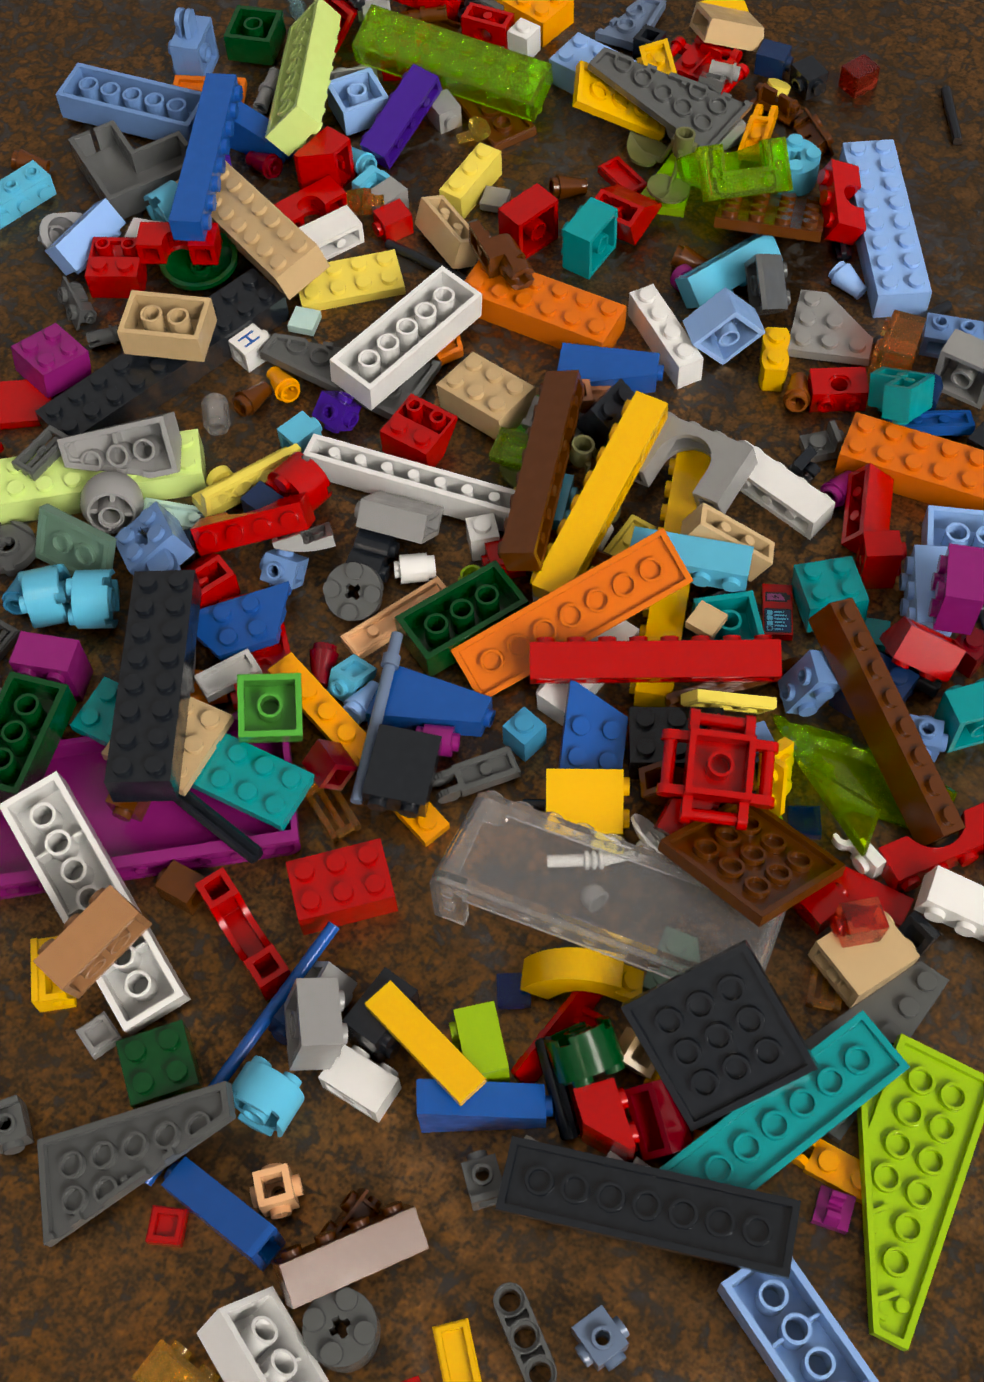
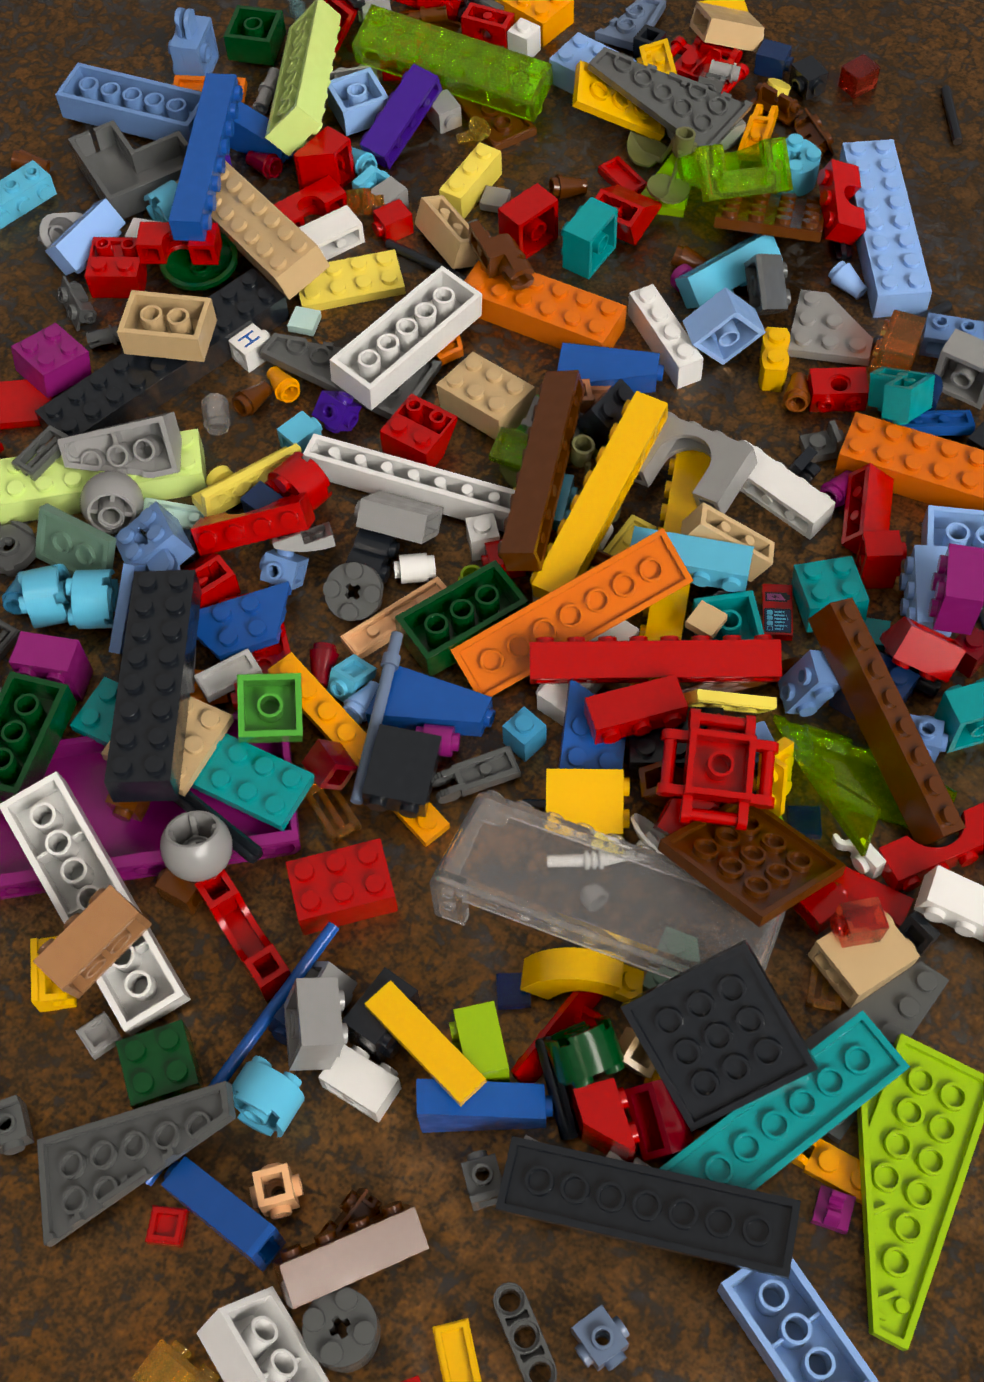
(122, 607): none -> medium blue plate
(196, 846): none -> light grey wheel
(635, 709): none -> red brick

